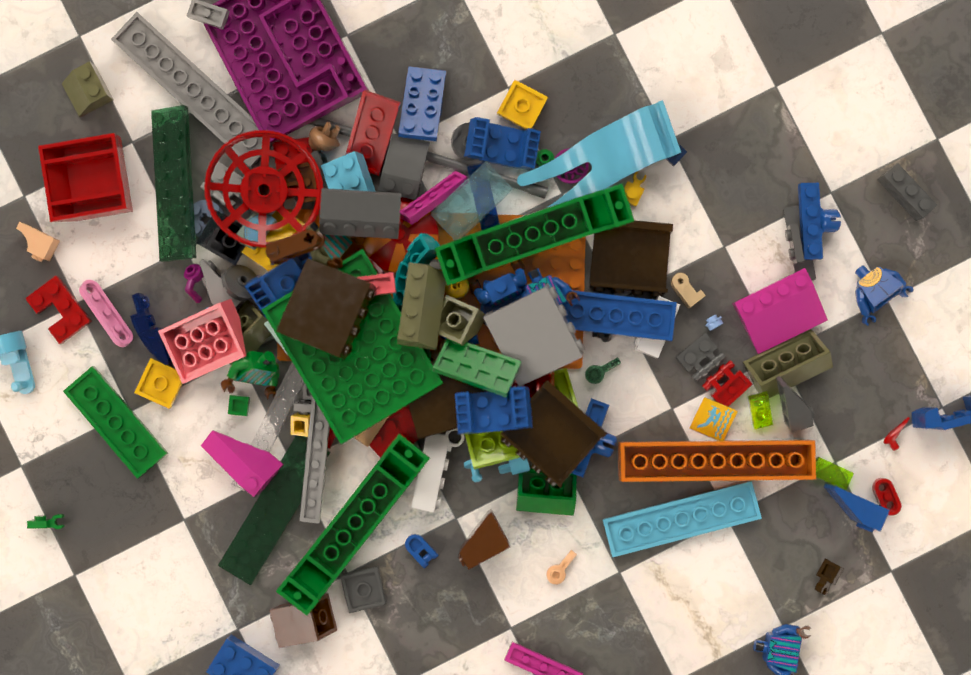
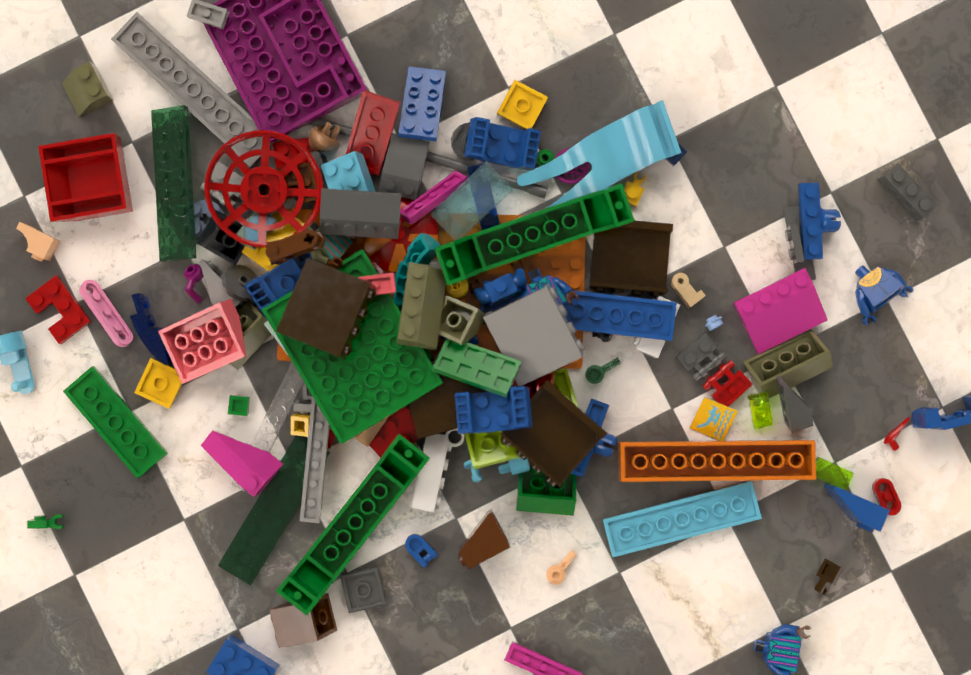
(254, 369): green torso -> none

